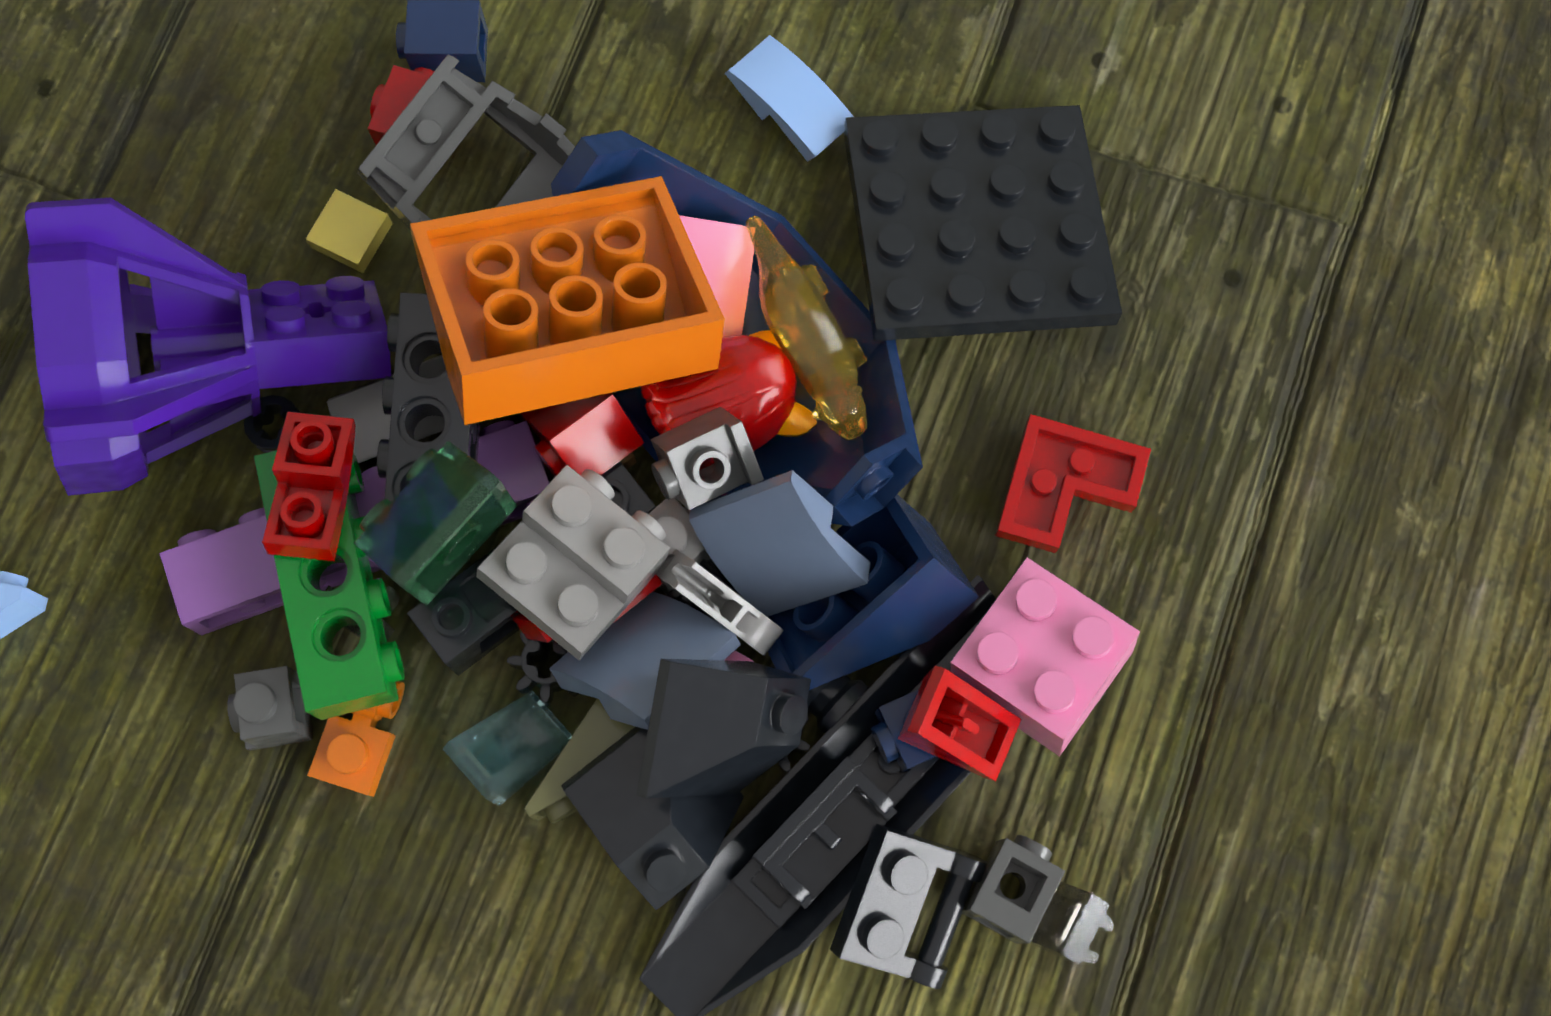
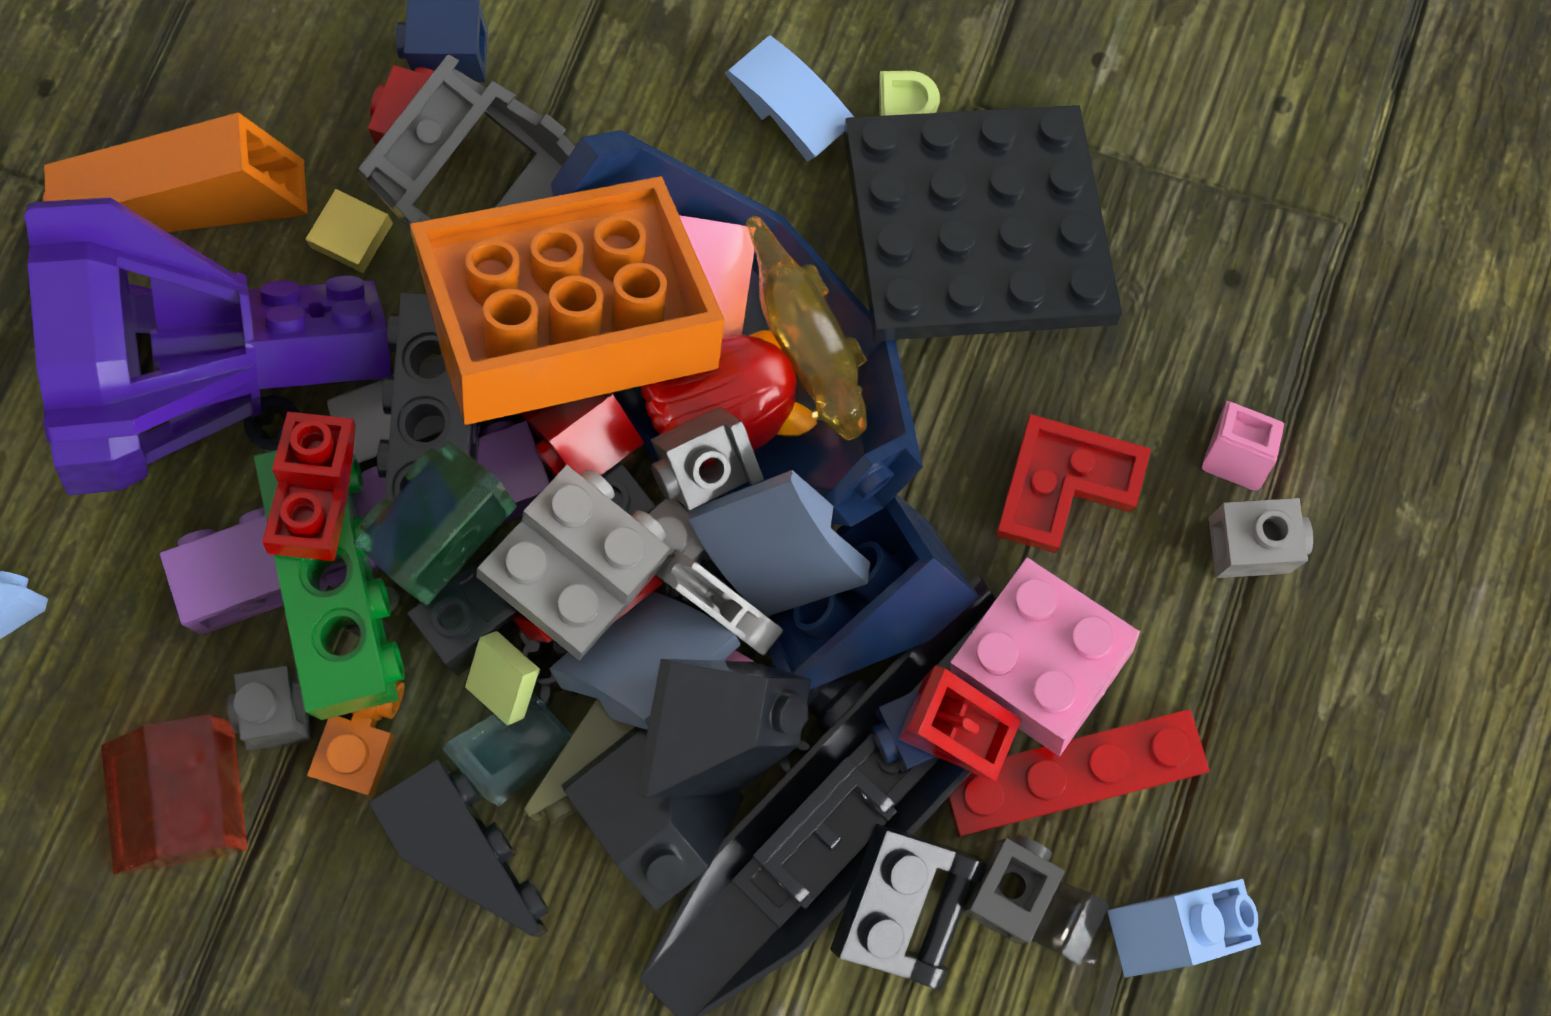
(173, 794): none -> clear red slope
(190, 176): none -> orange slope
(442, 835): none -> black slope
(502, 678): none -> yellowish green tile
(907, 93): none -> yellowish green tile
(1085, 773): none -> red plate
(1184, 928): none -> light blue slope
(1243, 446): none -> bright pink slope
(1259, 538): none -> light grey brick

